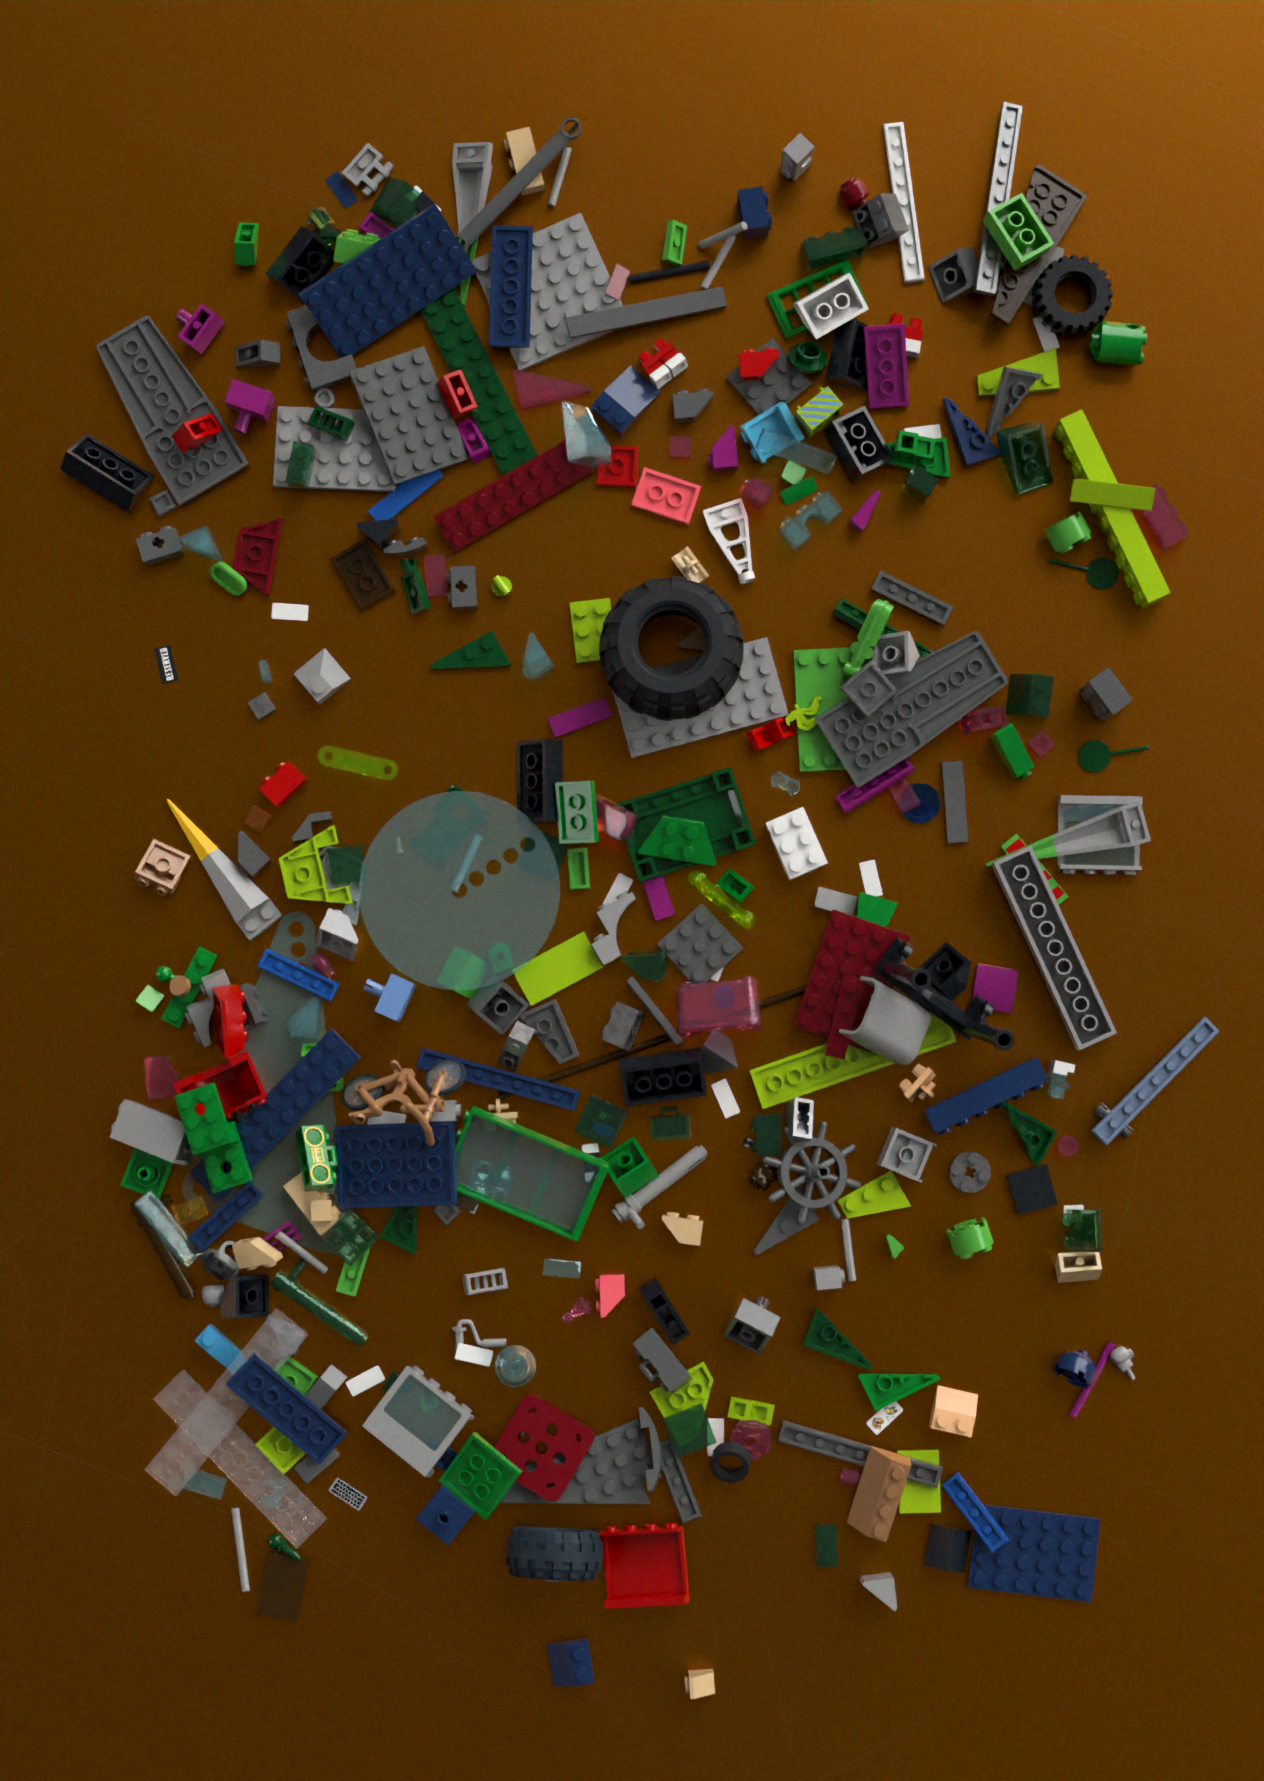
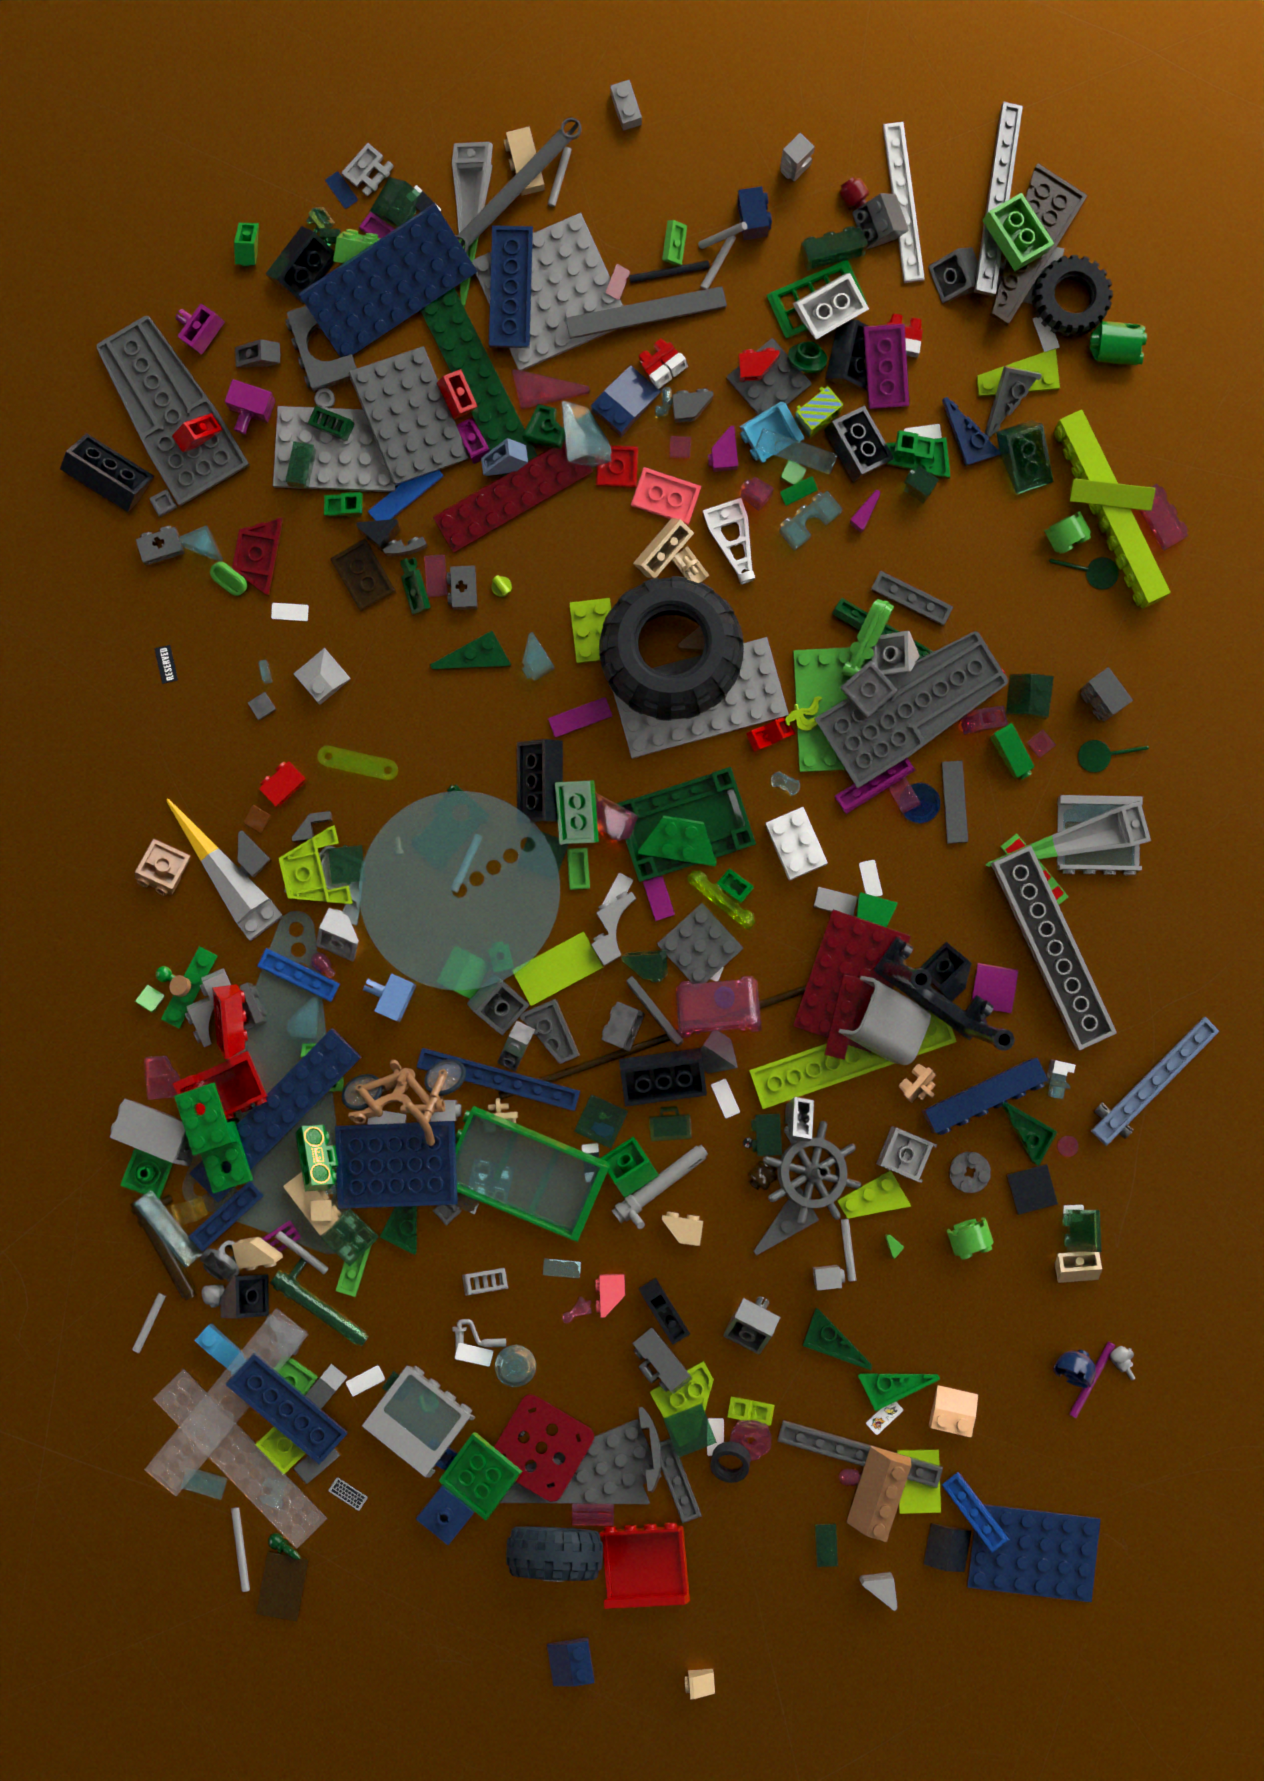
(149, 1322): none -> light grey piece
(343, 505): none -> green brick
(504, 458): none -> sand blue slope
(544, 428): none -> dark green tile
(593, 1518): none -> clear pink tile
(626, 105): none -> light grey brick
(663, 548): none -> tan brick
(666, 402): none -> clear light blue arm

